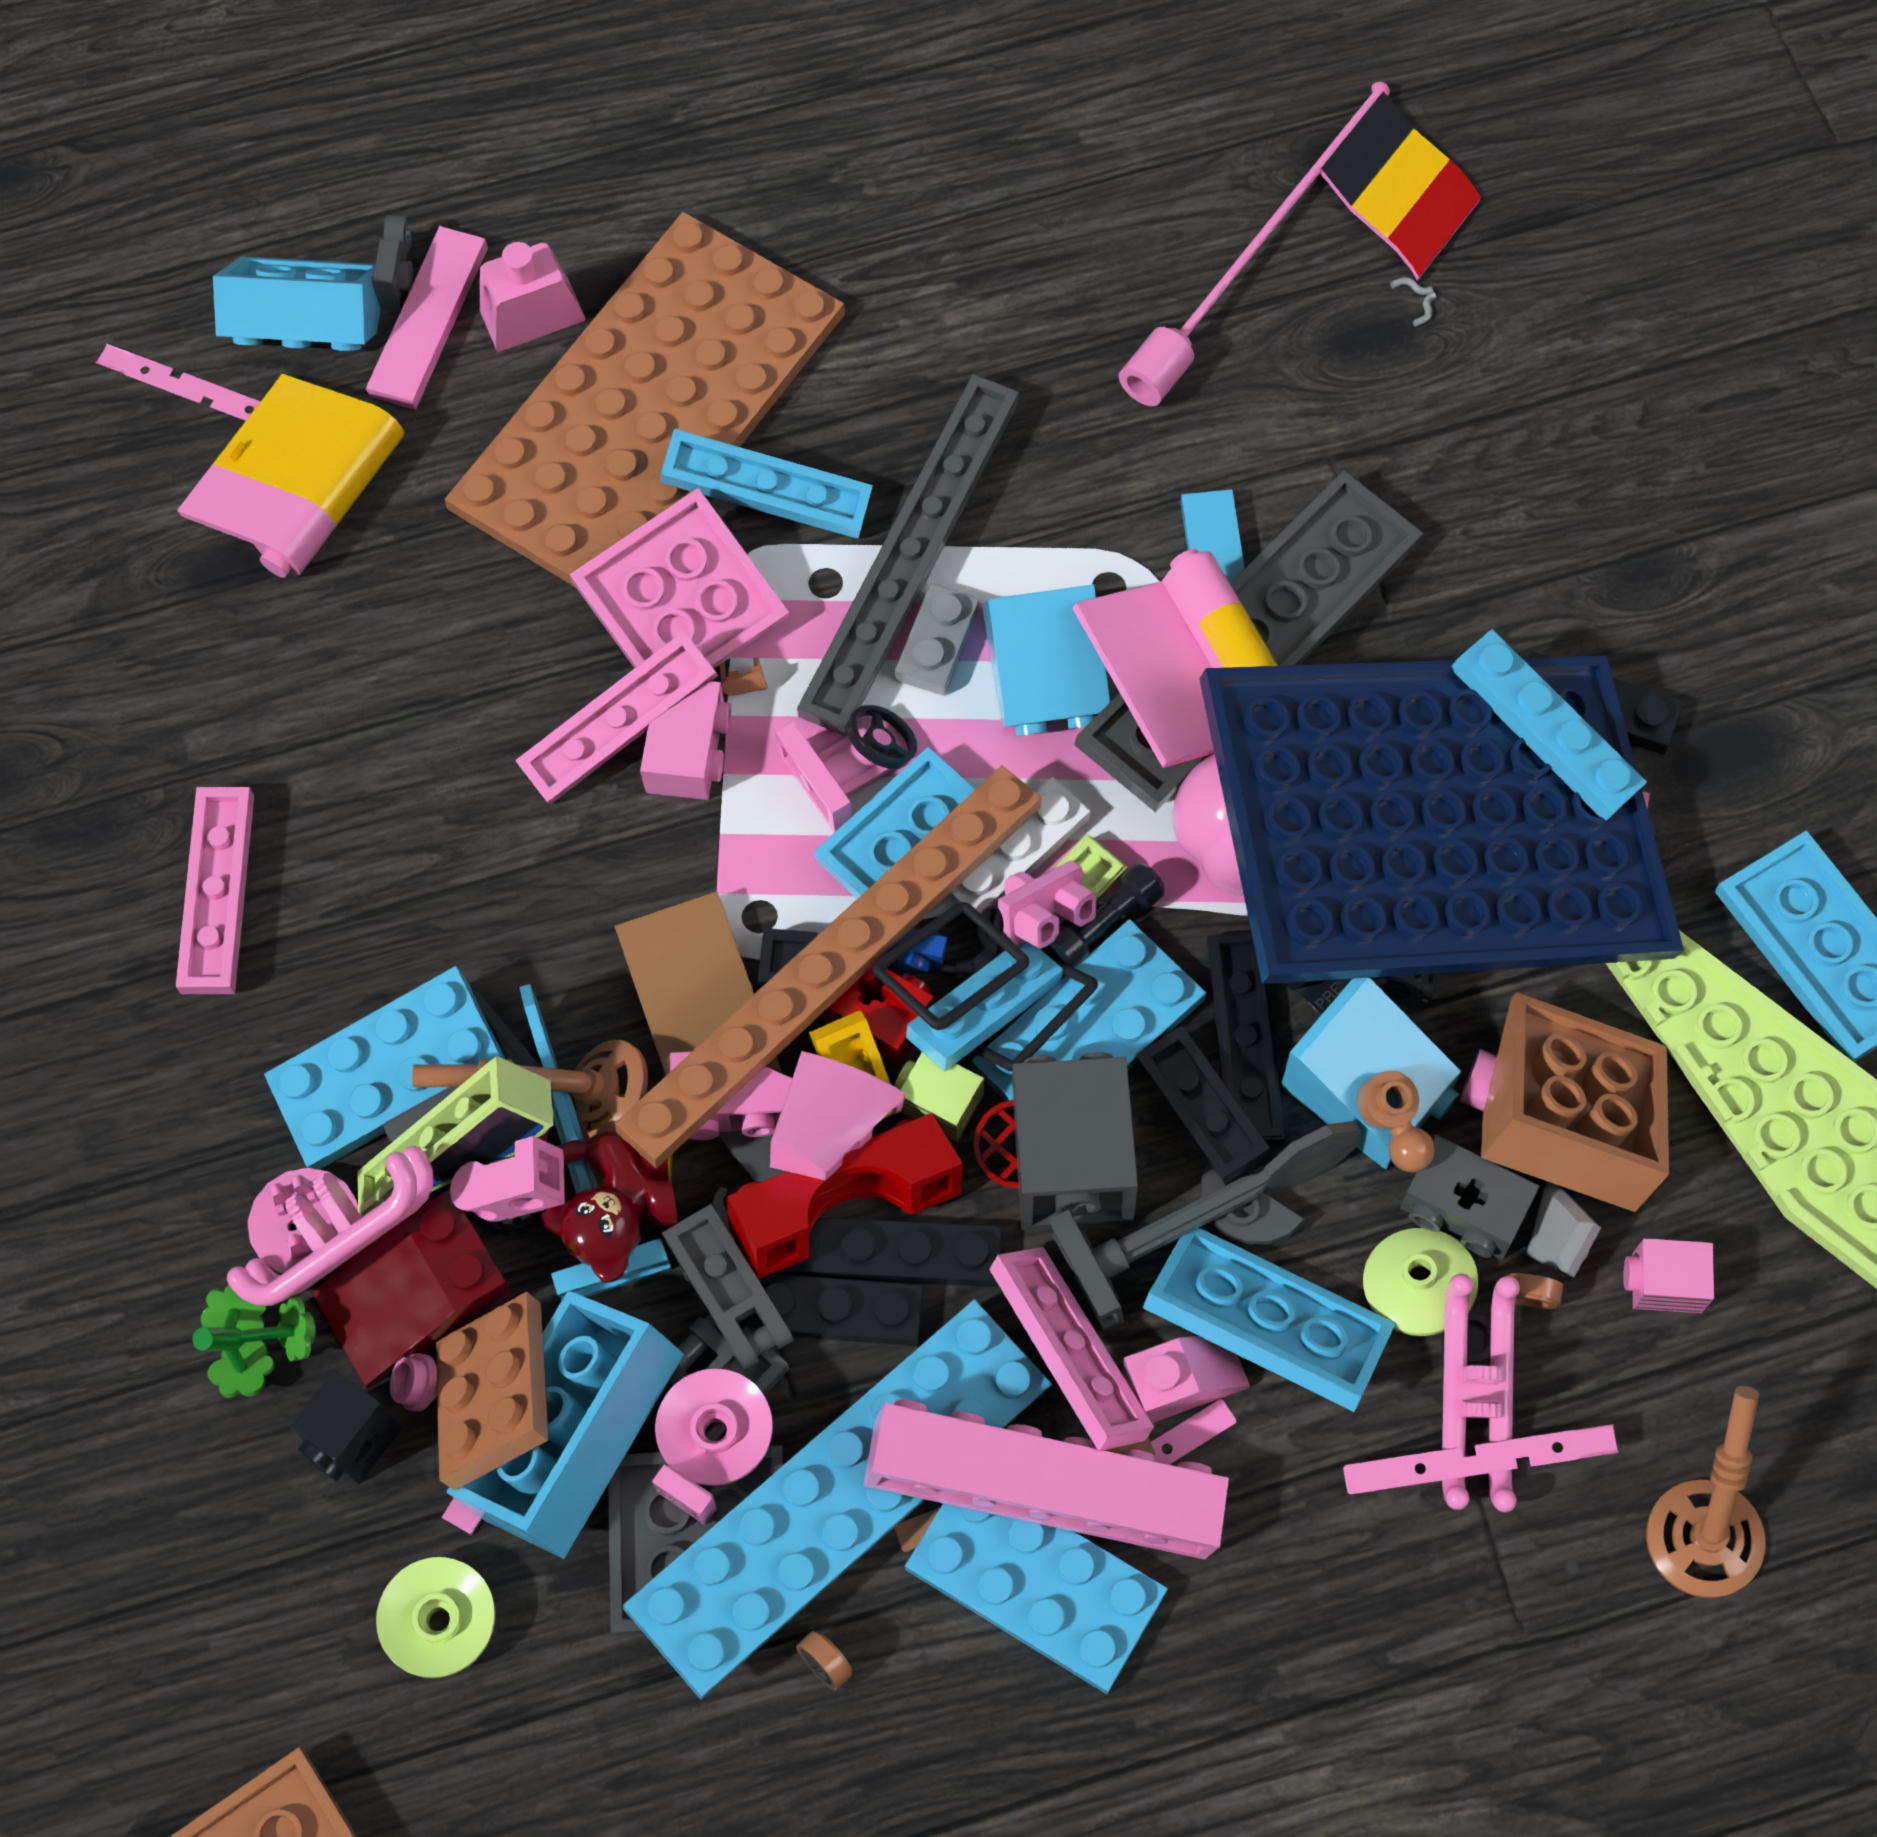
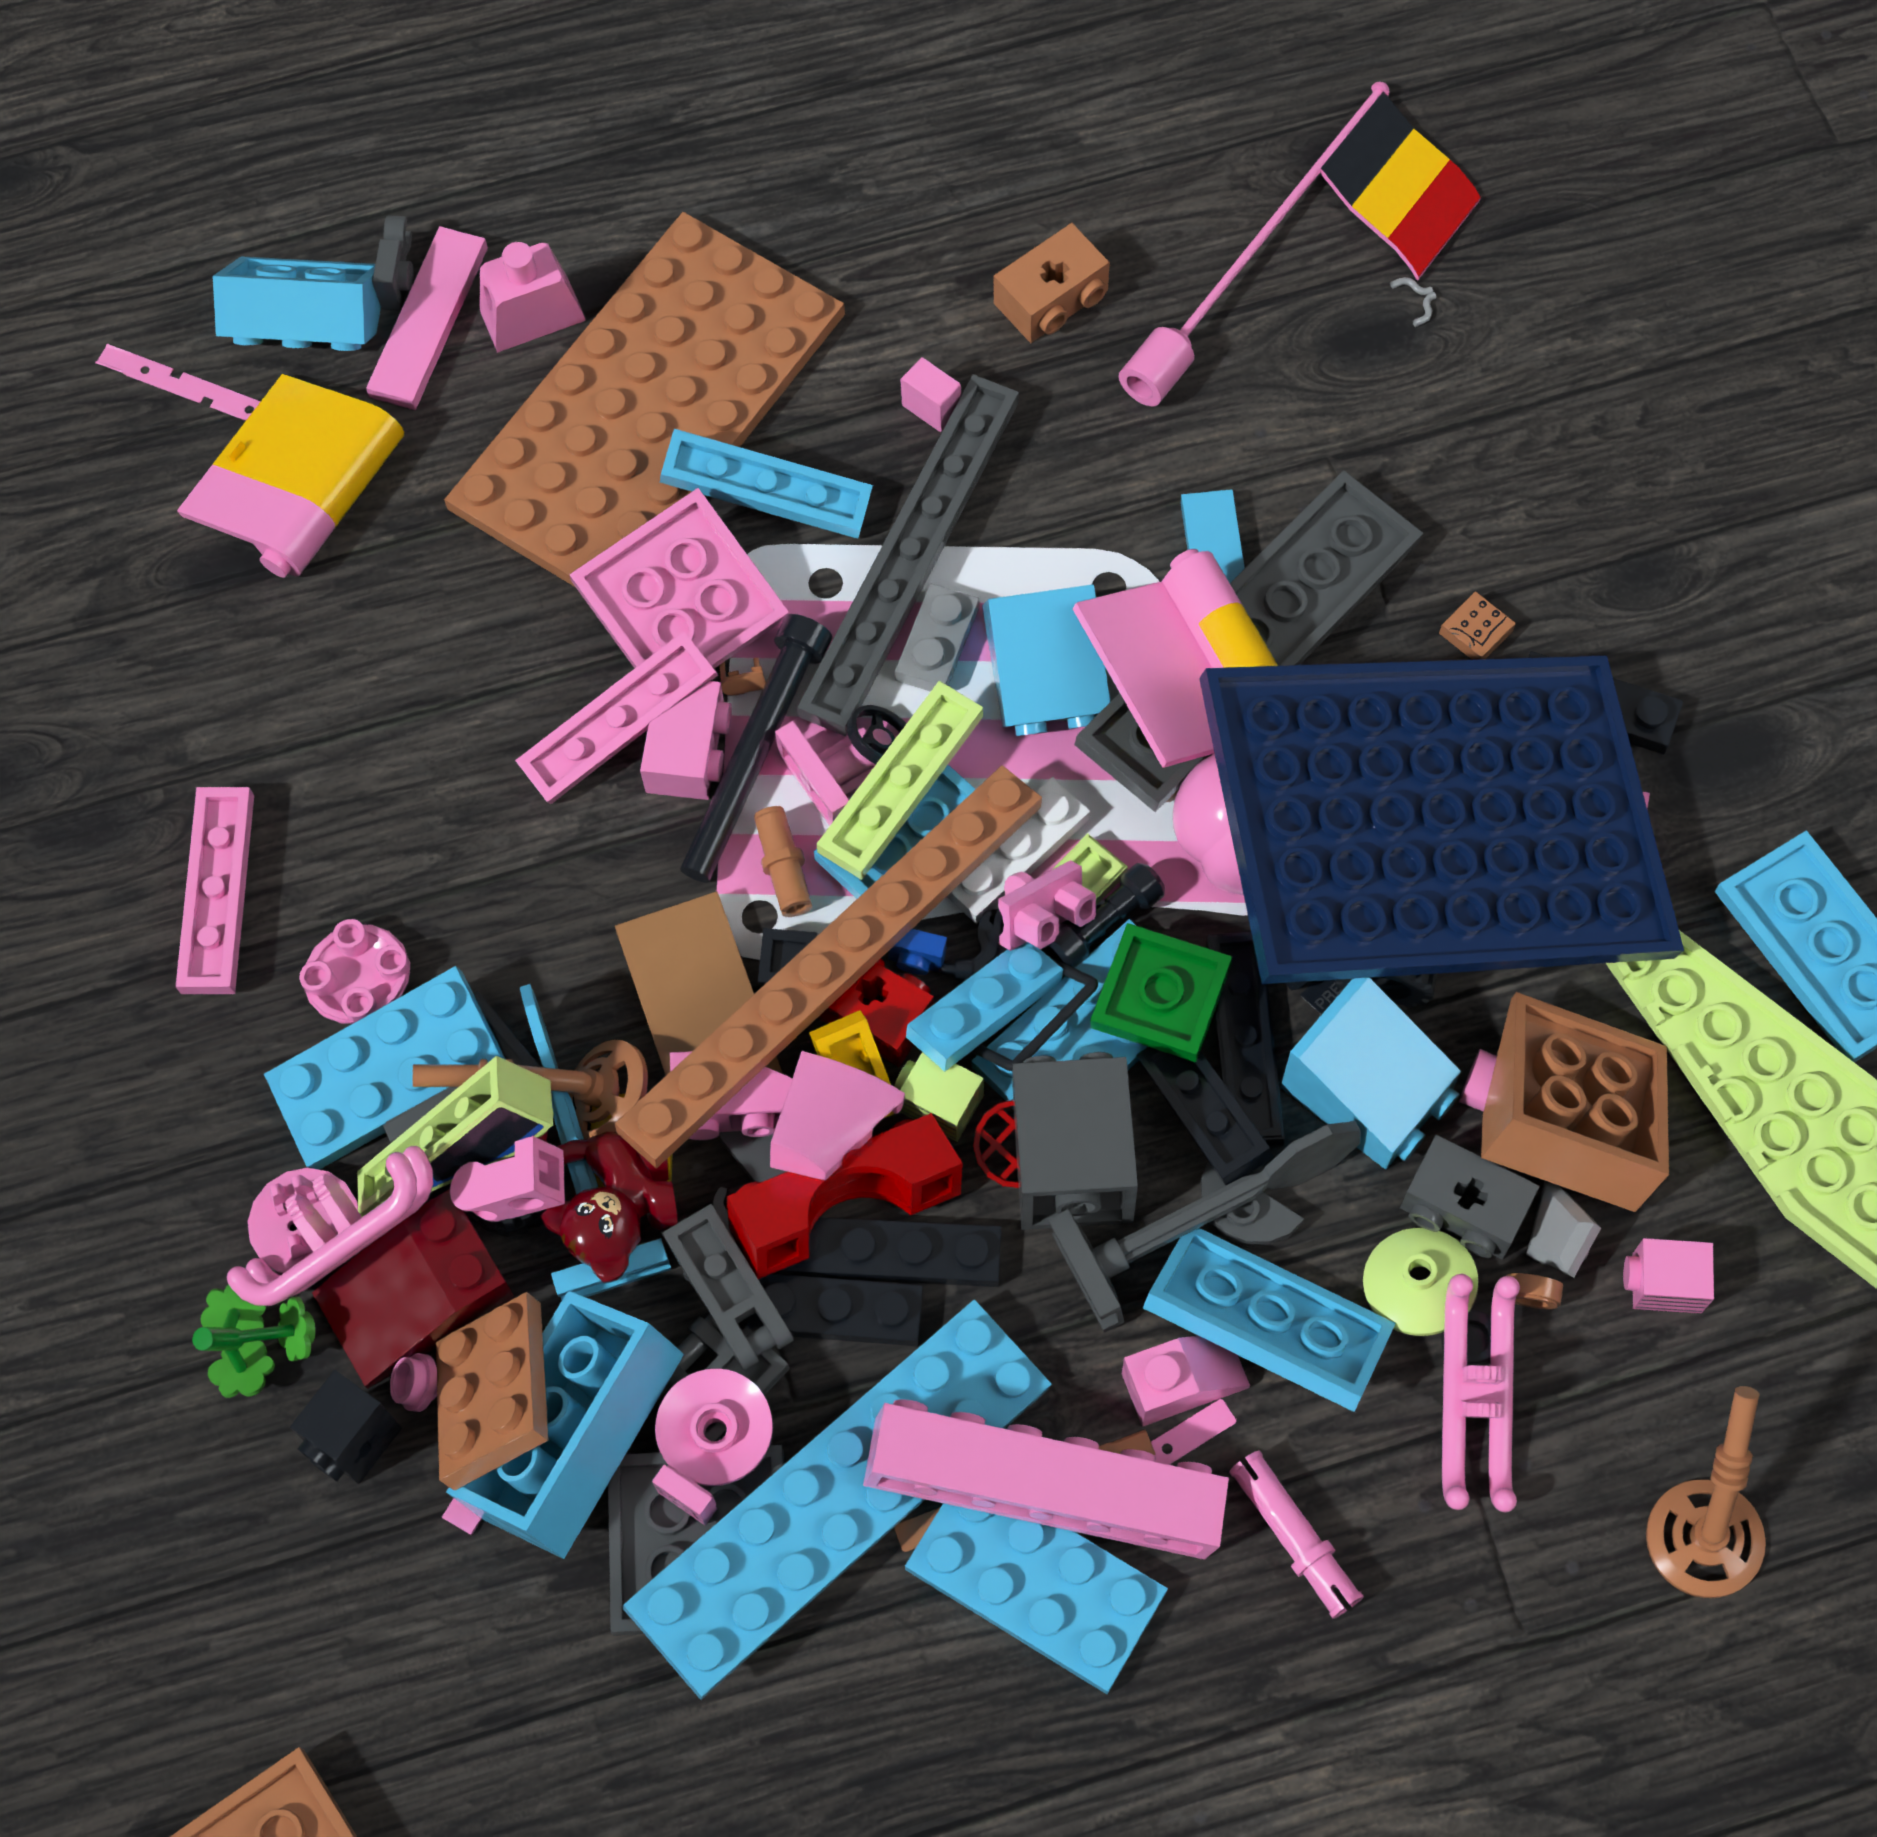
(355, 972): none -> bright pink dish
(413, 1599): yellowish green dish -> none
(783, 861): none -> nougat pin
(800, 643): none -> black piece
(824, 1660): nougat tile -> none
(900, 780): none -> yellowish green plate
(930, 393): none -> bright pink piece
(960, 1010): black piece -> none
(1051, 283): none -> nougat brick
(1071, 1349): bright pink plate -> none
(1161, 992): none -> green plate
(1296, 1535): none -> bright pink pin
(1410, 1146): nougat plate -> none
(1477, 627): none -> nougat tile
(1488, 1459): bright pink piece -> none
(1548, 725): medium azure plate -> none

